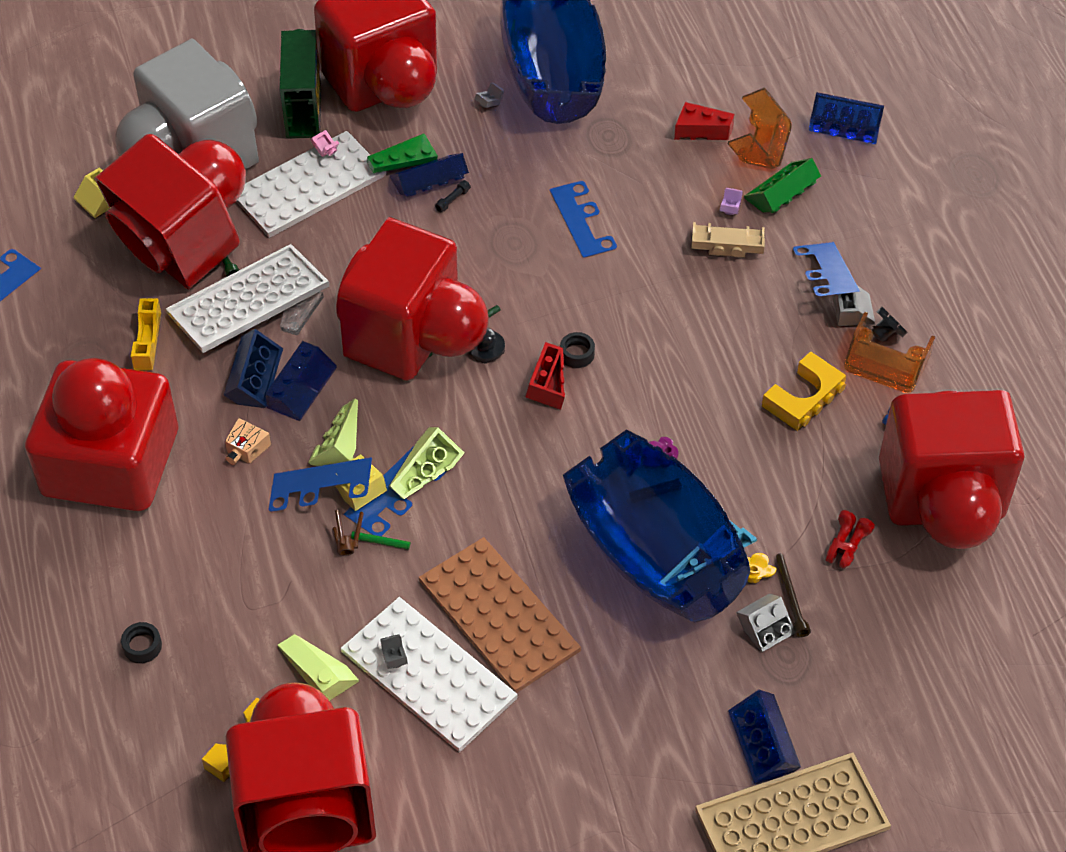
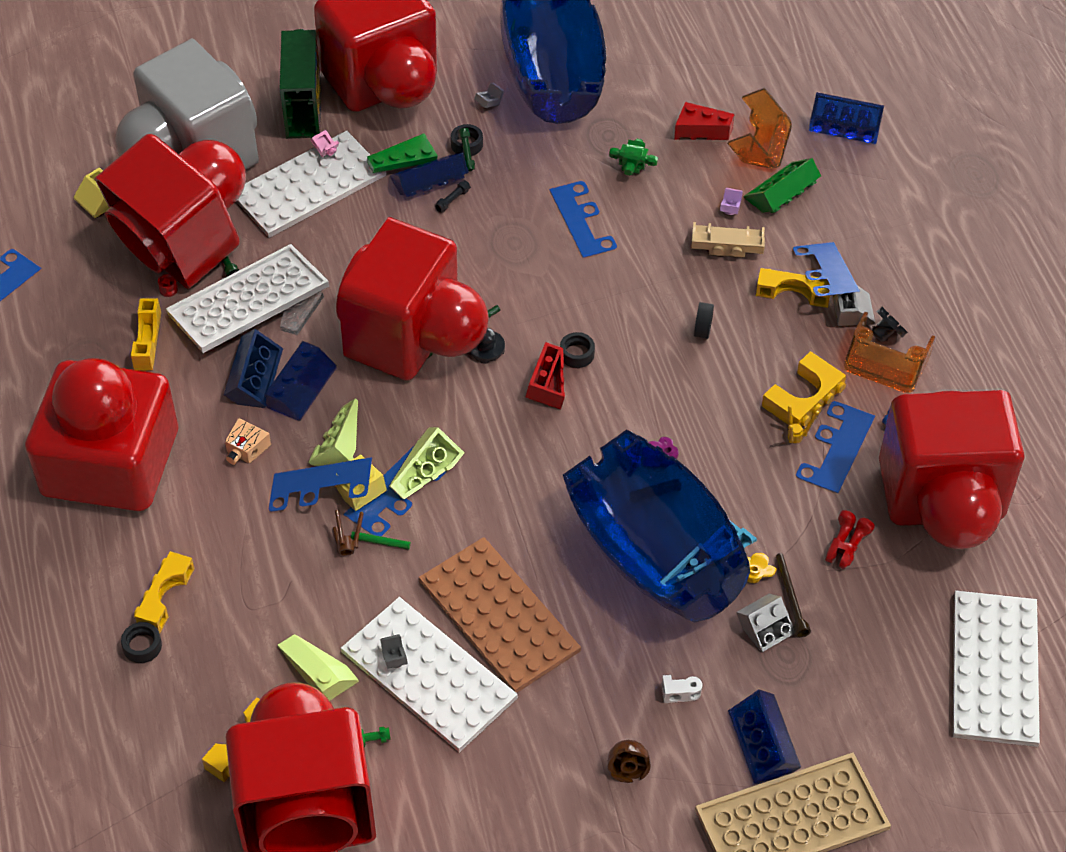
(167, 285): none -> red wheel
(174, 571): none -> yellow arch
(383, 735): none -> green bar
(463, 135): none -> dark green bar
(475, 132): none -> black tyre
(628, 761): none -> reddish brown cylinder
(633, 156): none -> green piece
(681, 689): none -> white leg
(703, 320): none -> black tyre
(774, 282): none -> yellow arch
(796, 431): none -> yellow plant
(843, 450): none -> blue piece
(995, 669): none -> white plate

